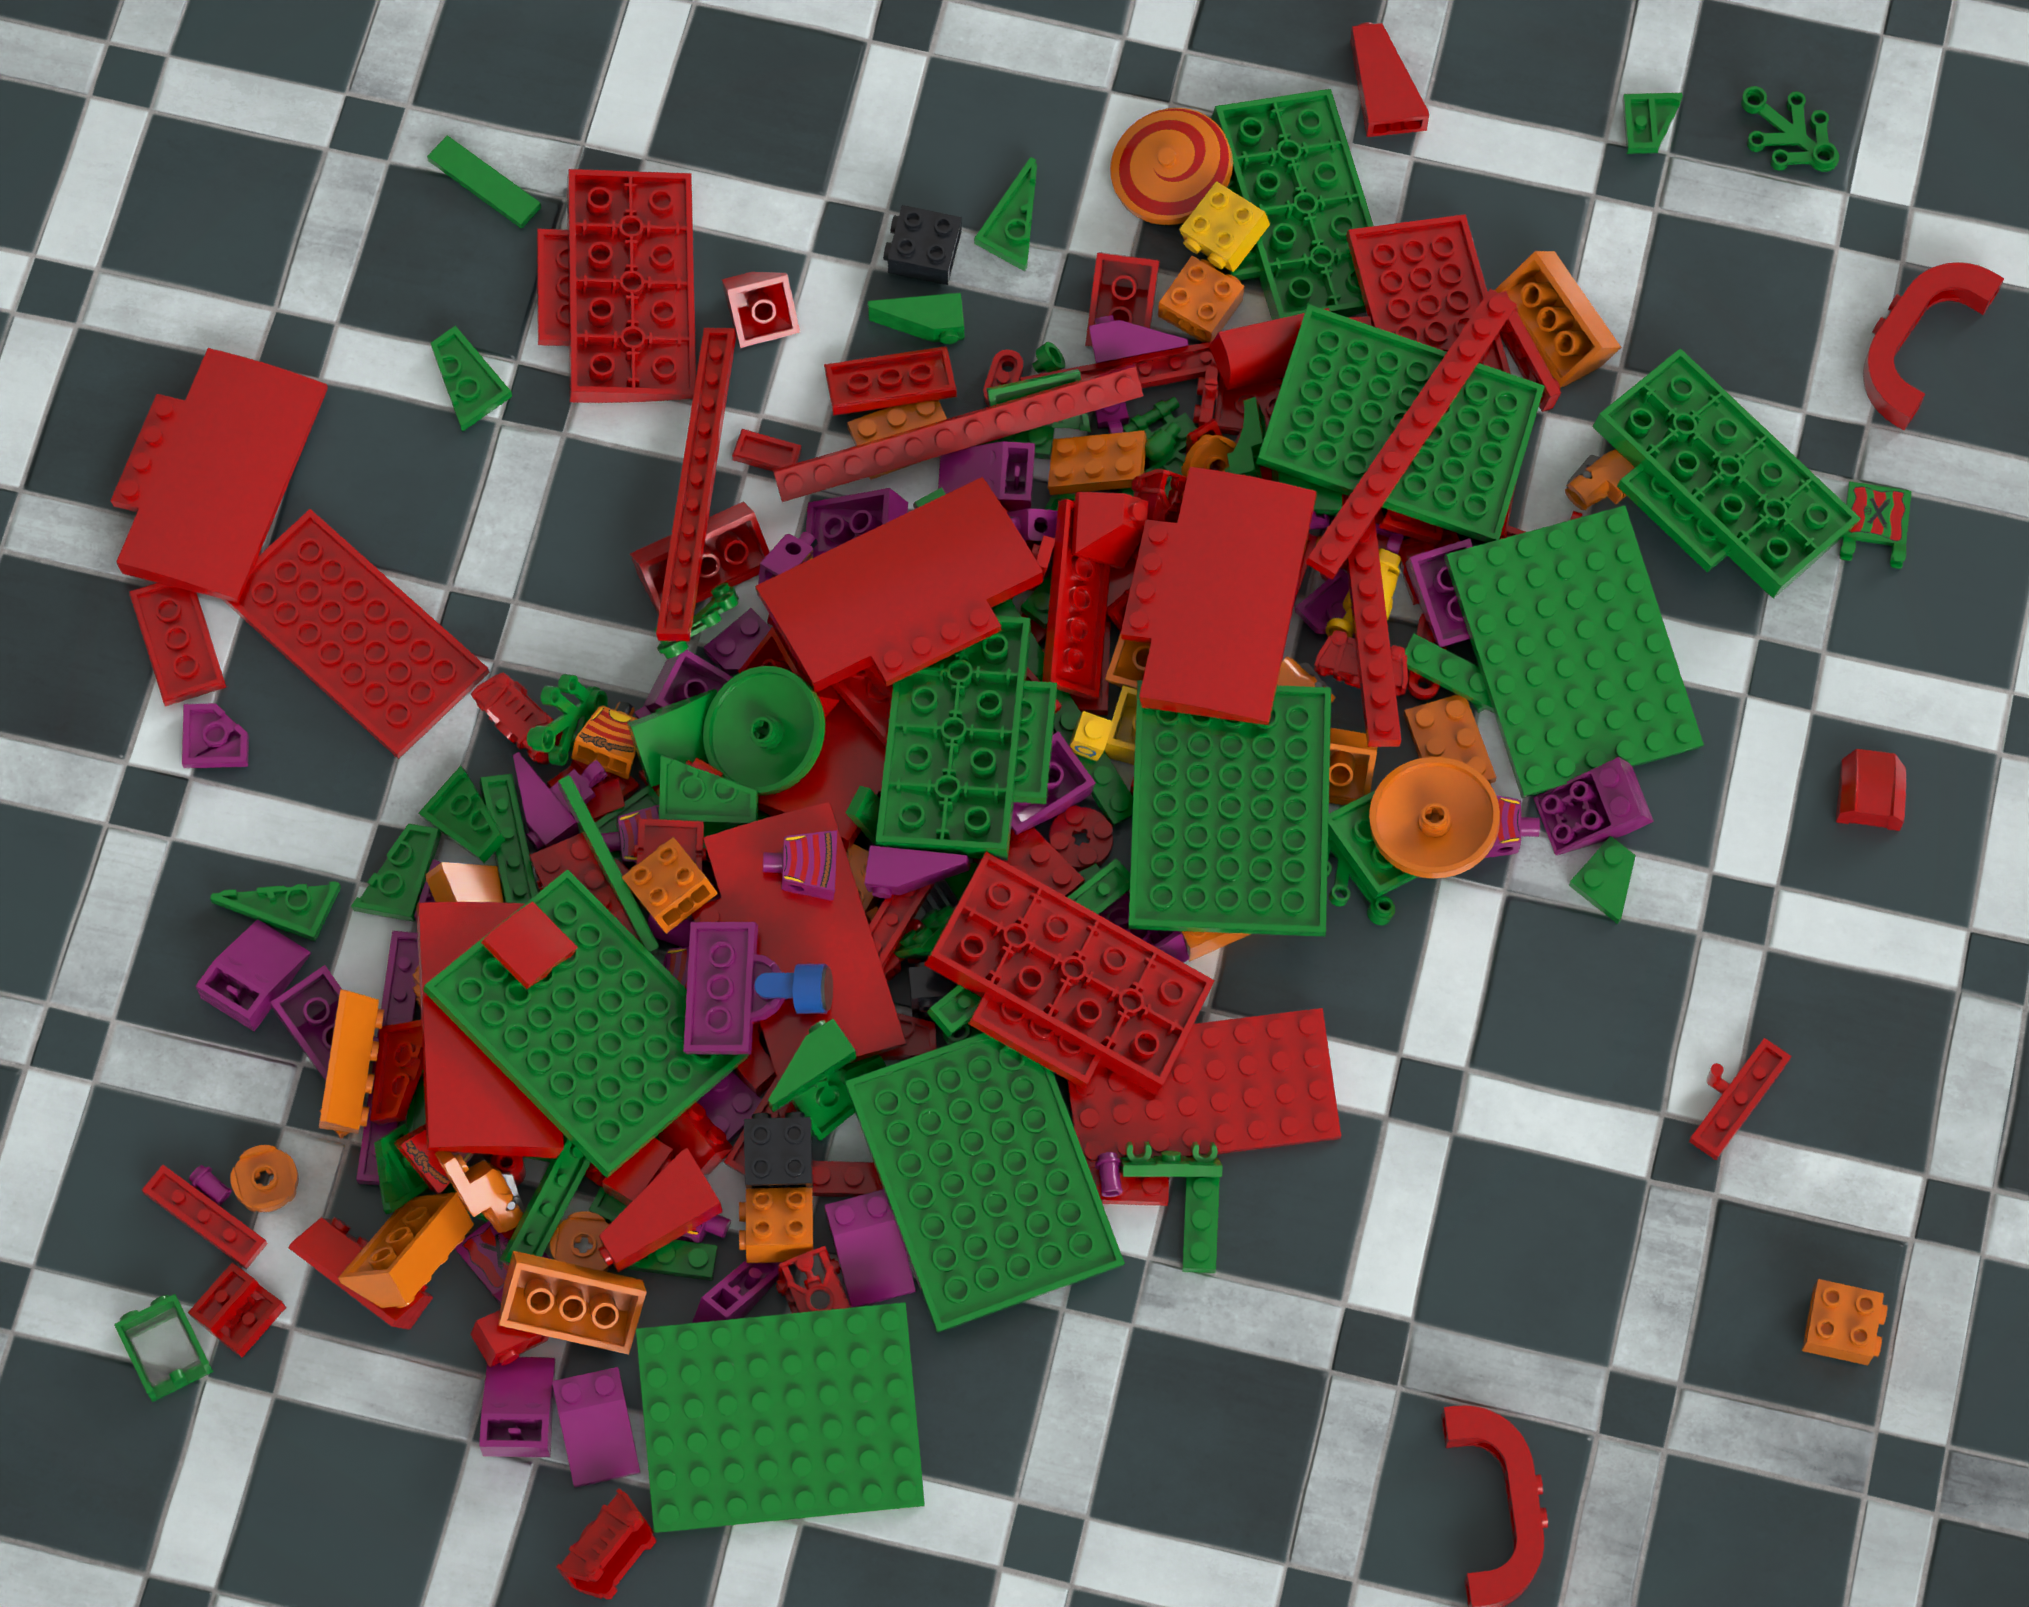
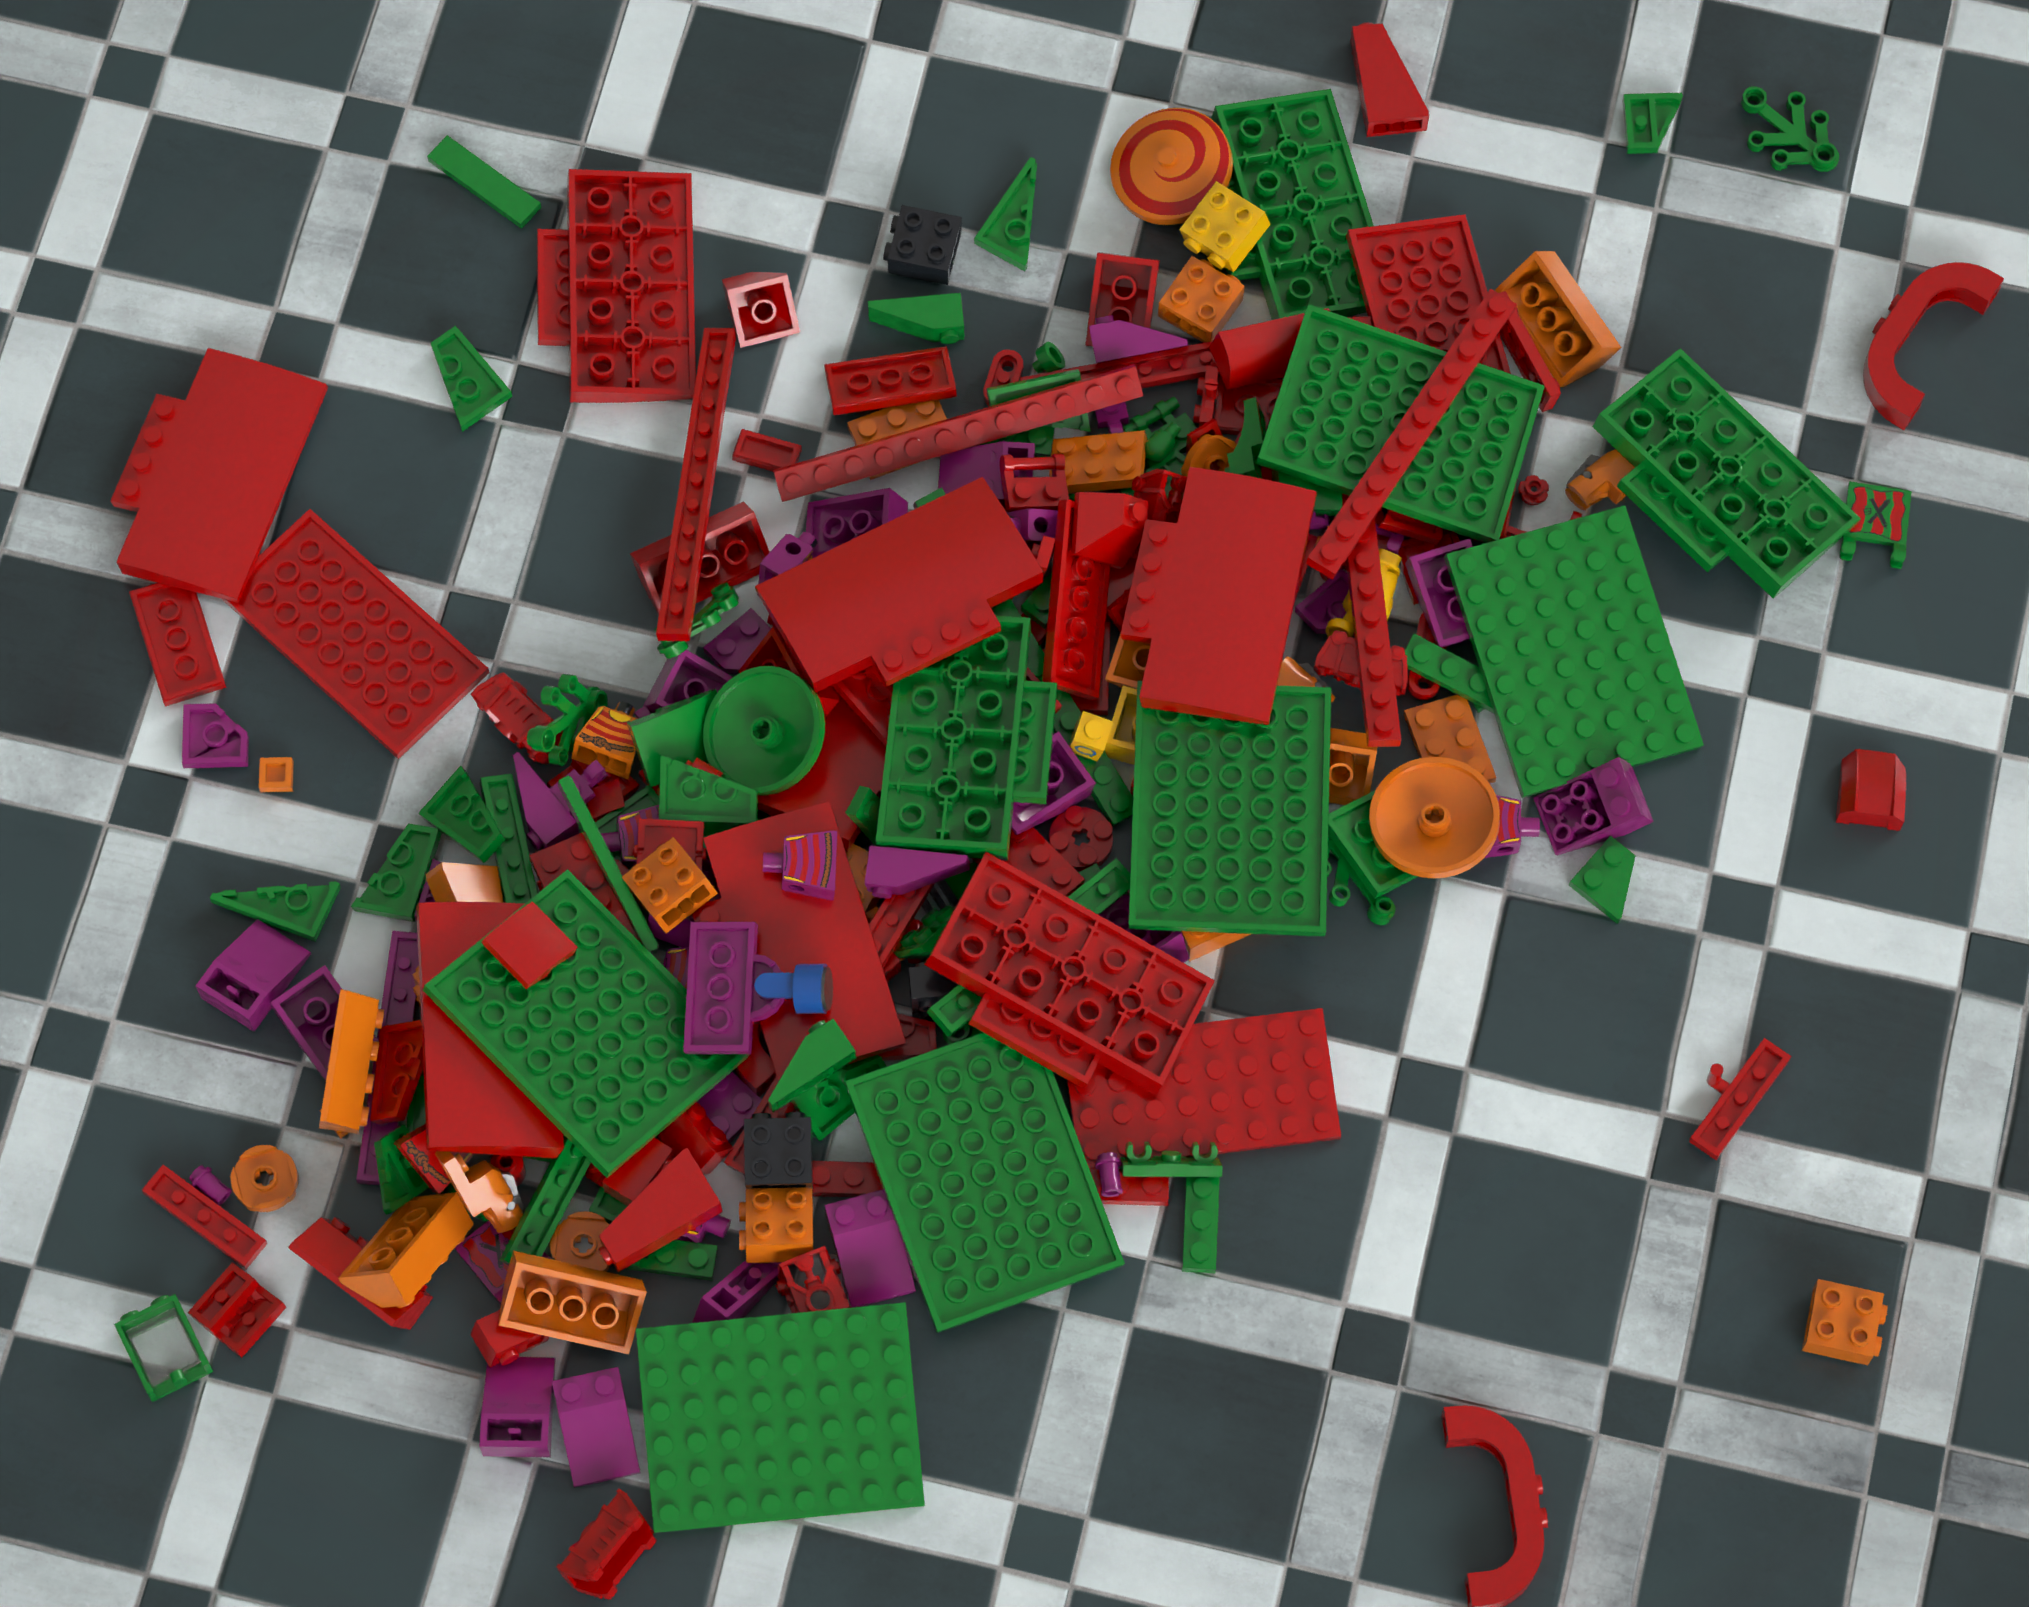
(276, 774): none -> orange plate
(1033, 491): none -> red plate
(1528, 495): none -> red plate

